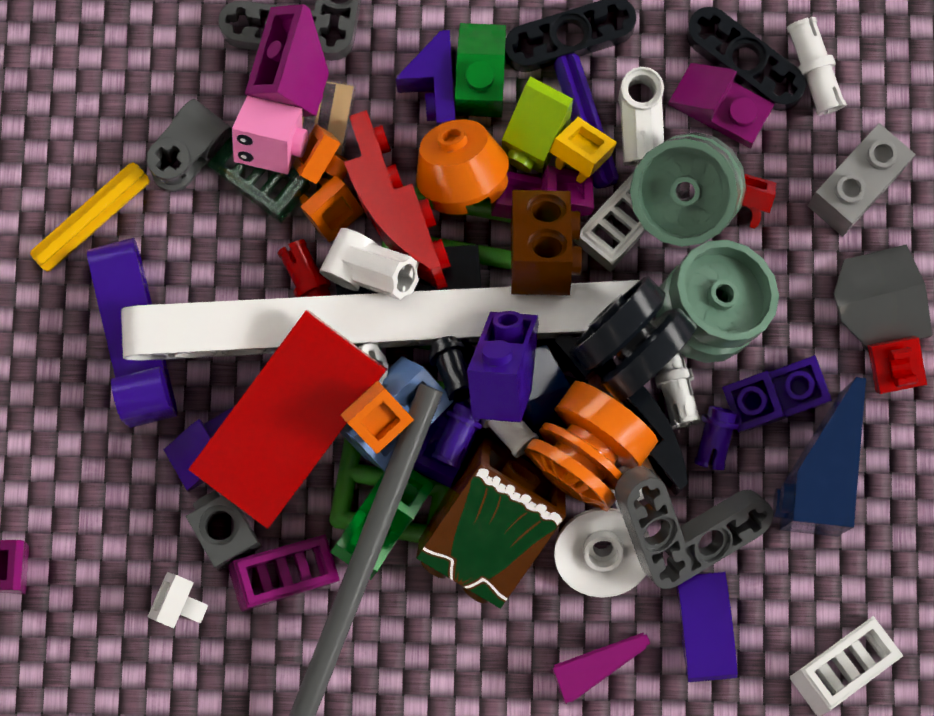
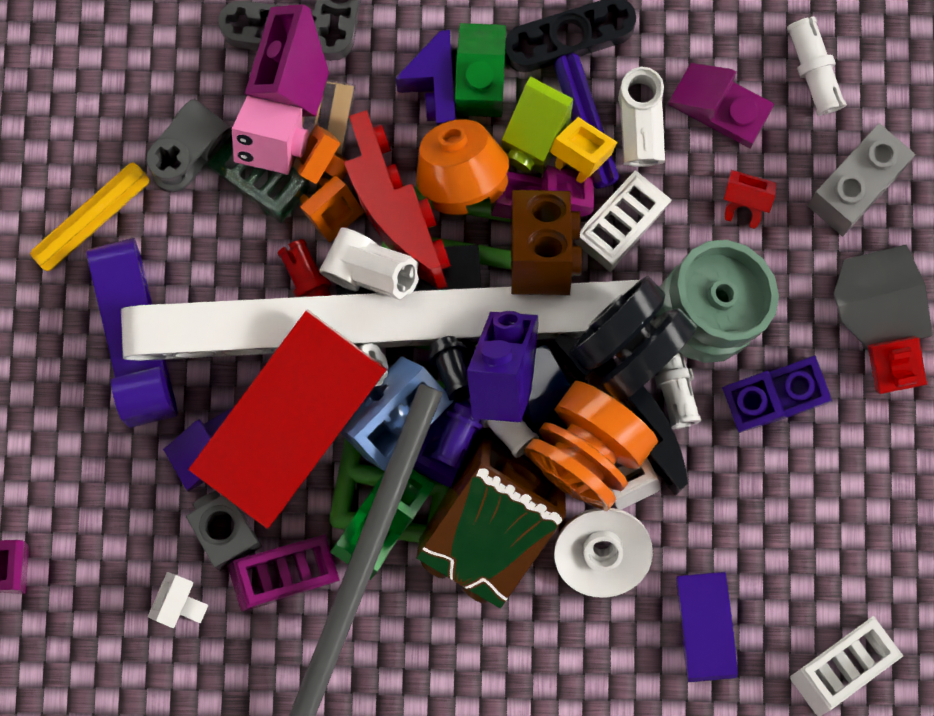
(377, 417): orange tile -> none
(587, 670): magenta slope -> none
(667, 210): sand green wheel -> none
(682, 541): dark grey beam -> none
(710, 48): black beam -> none
(717, 436): dark purple pin -> none
(824, 481): dark blue slope -> none

